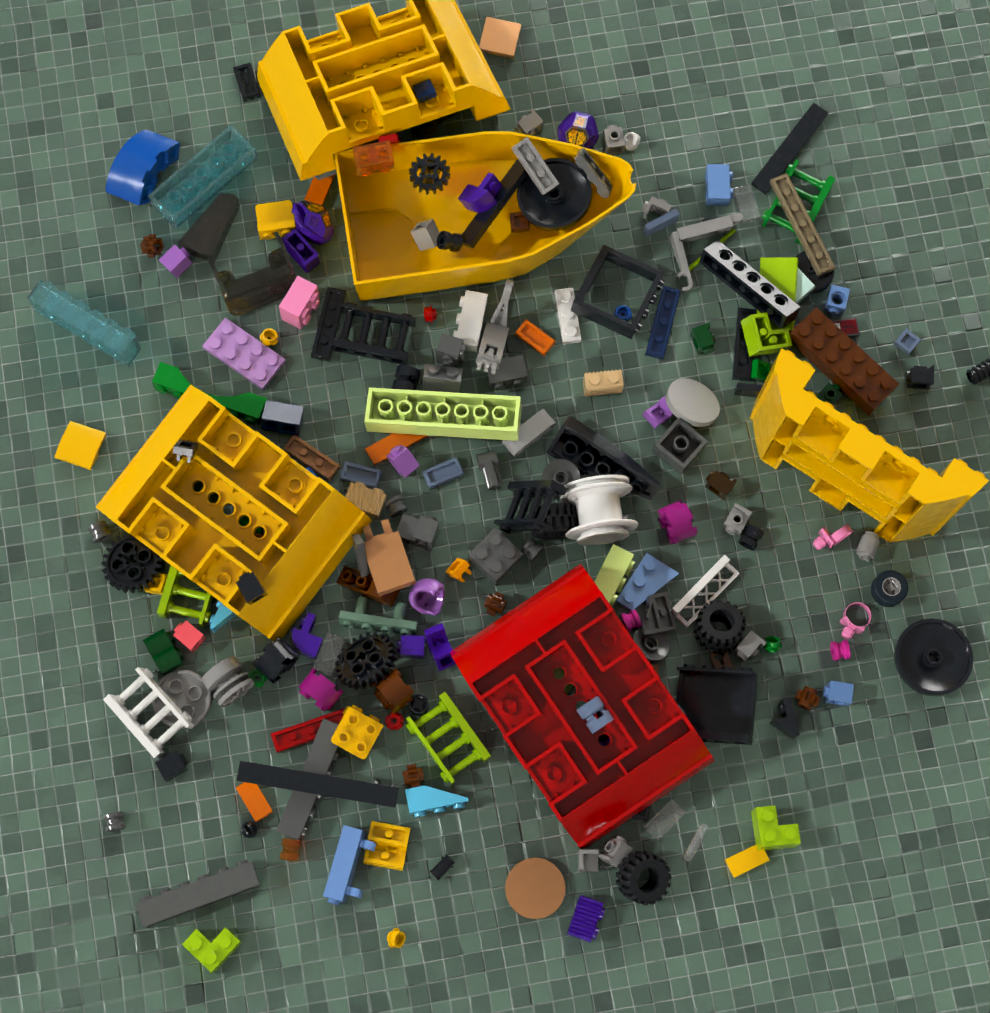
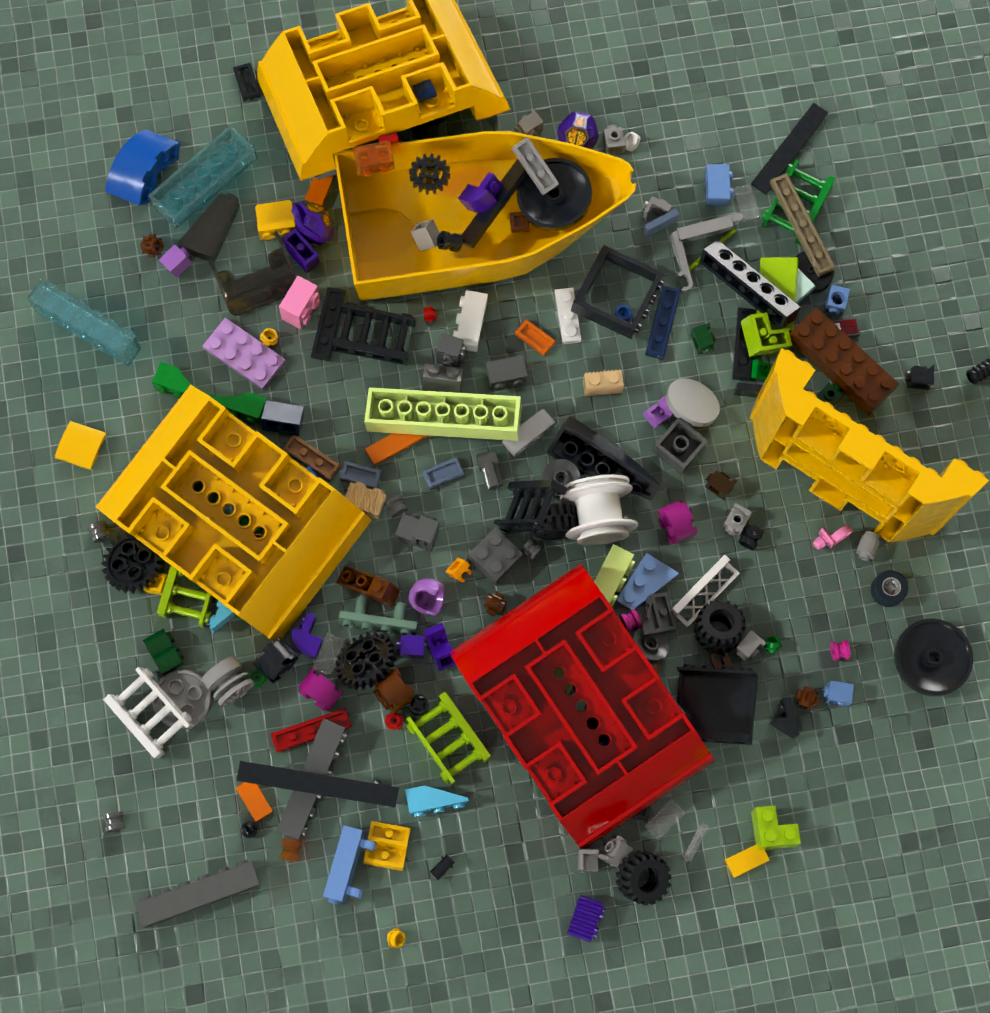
(172, 765): black brick -> none
(185, 448): tile -> none
(188, 636): coral brick -> none
(212, 953): lime brick -> none
(251, 587): black brick -> none
(357, 732): yellow bracket -> none
(360, 554): dark grey tile -> none
(387, 560): medium nougat tile -> none
(402, 460): medium lavender brick -> none
(406, 377): black wheel -> none
(413, 776): reddish brown gear -> none
(495, 334): light grey hinge -> none
(500, 37): light nougat tile -> none
(535, 888): medium nougat tile -> none
(592, 707): sand blue wheel -> none
(594, 173): dark grey hinge -> none
(850, 628): bright pink piece -> none
(907, 341): sand blue plate -> none

